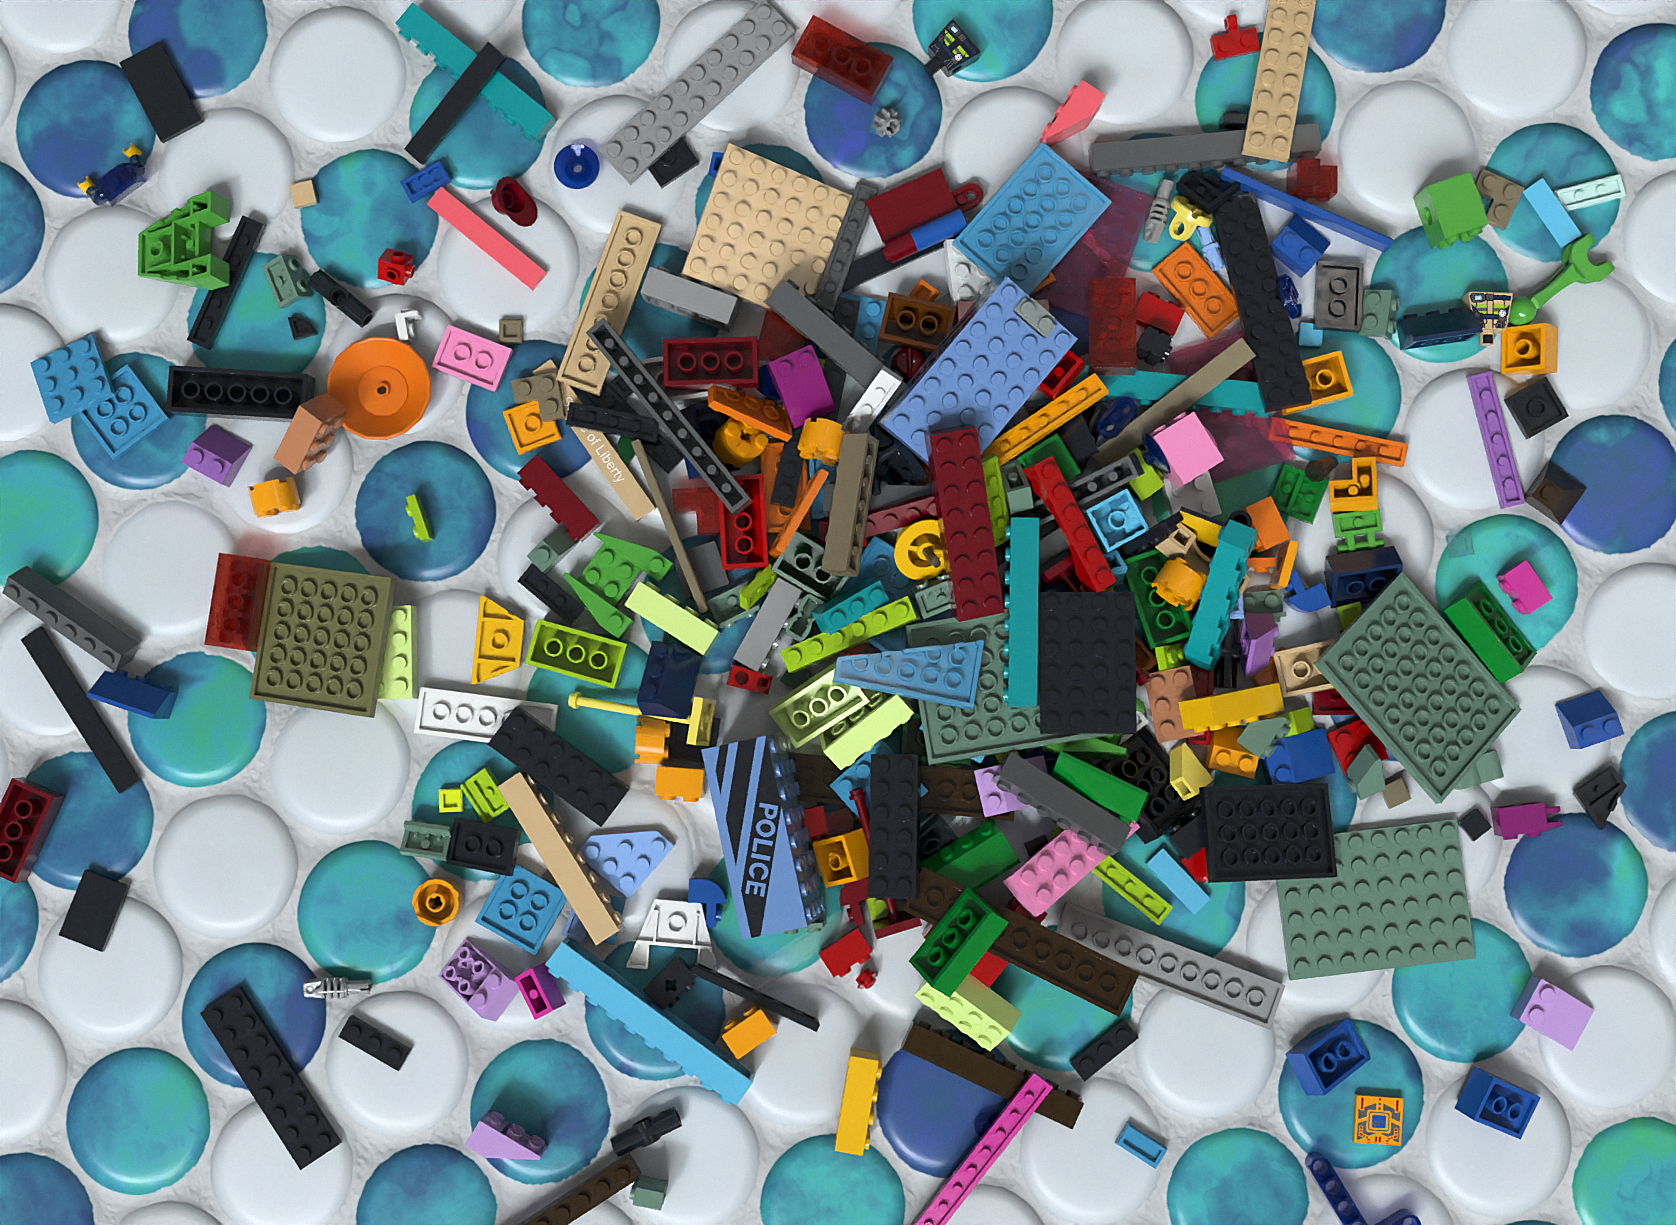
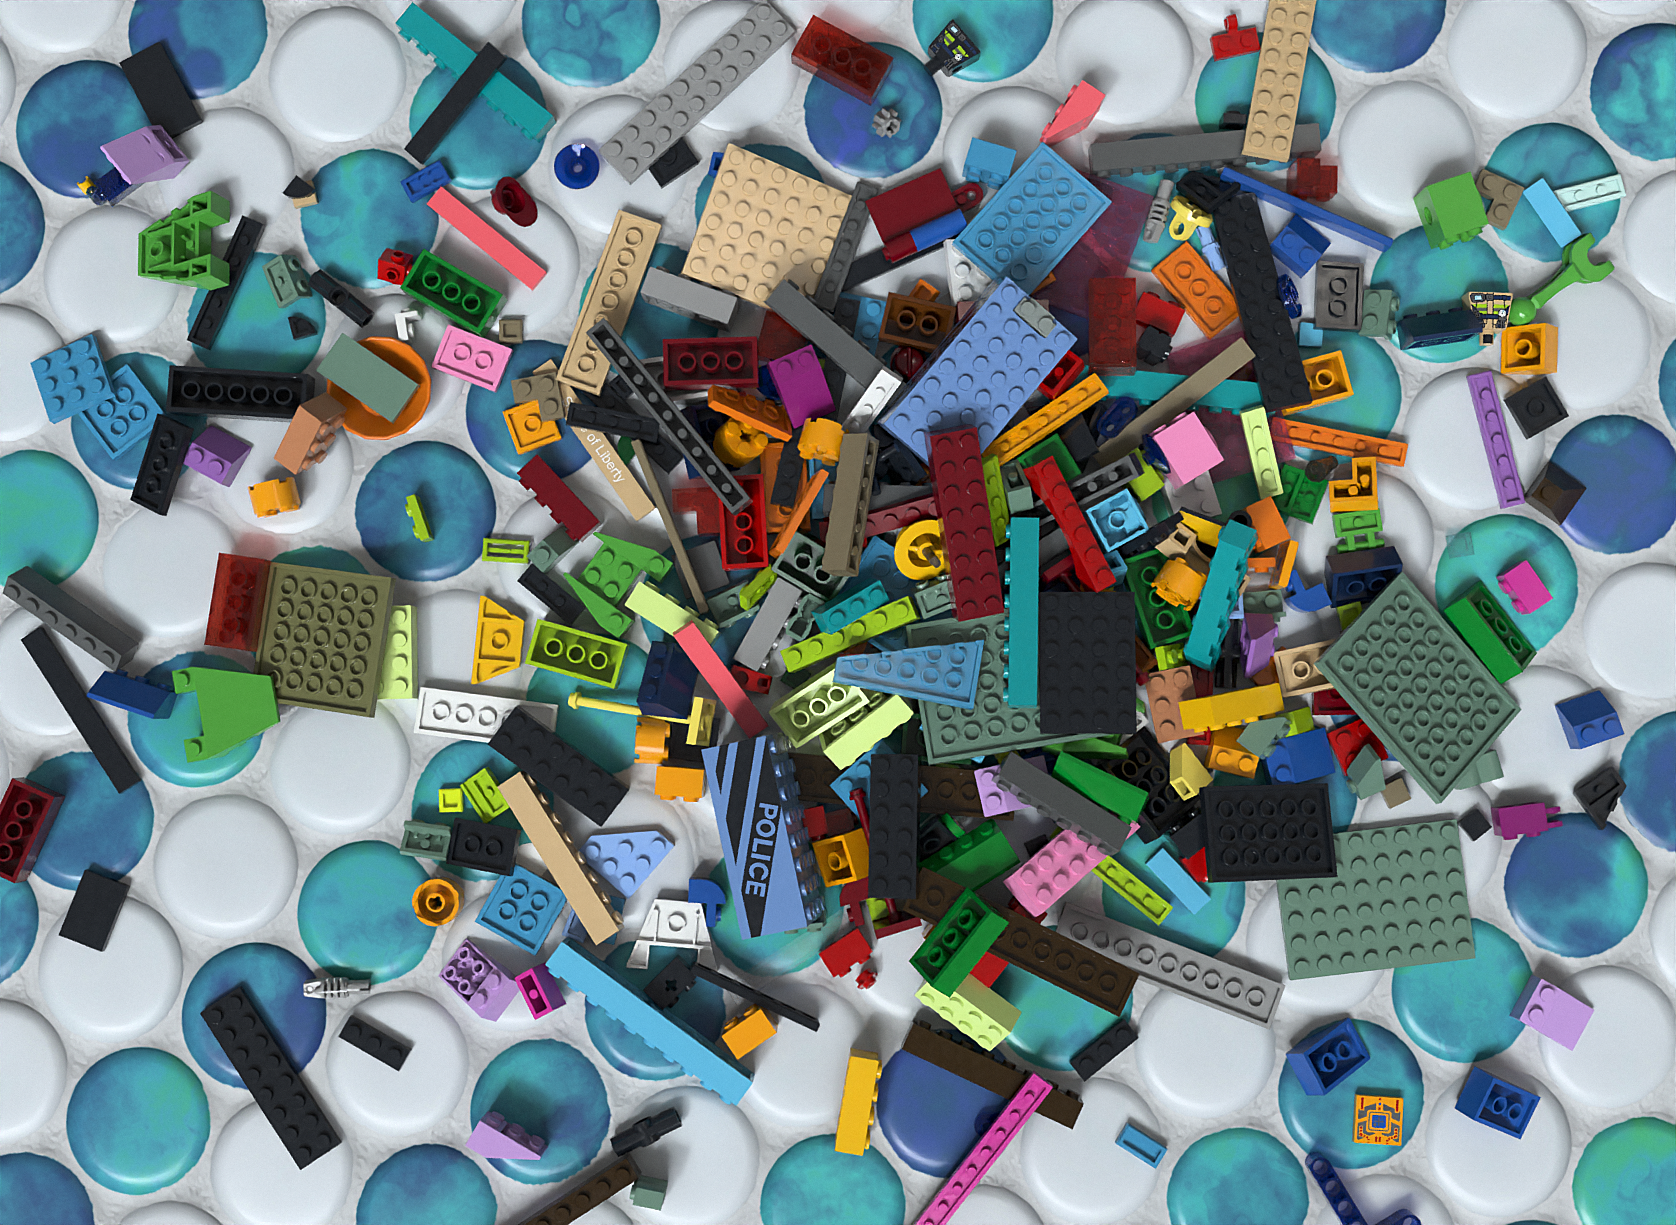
(146, 155): none -> lavender slope
(162, 464): none -> black tile
(231, 708): none -> bright green wedge
(298, 189): none -> black tile
(368, 378): none -> sand green tile
(453, 293): none -> green brick
(525, 560): none -> lime tile
(720, 679): none -> coral tile
(953, 825): none -> green tile
(988, 163): none -> dark azure brick
(1261, 452): none -> yellowish green plate

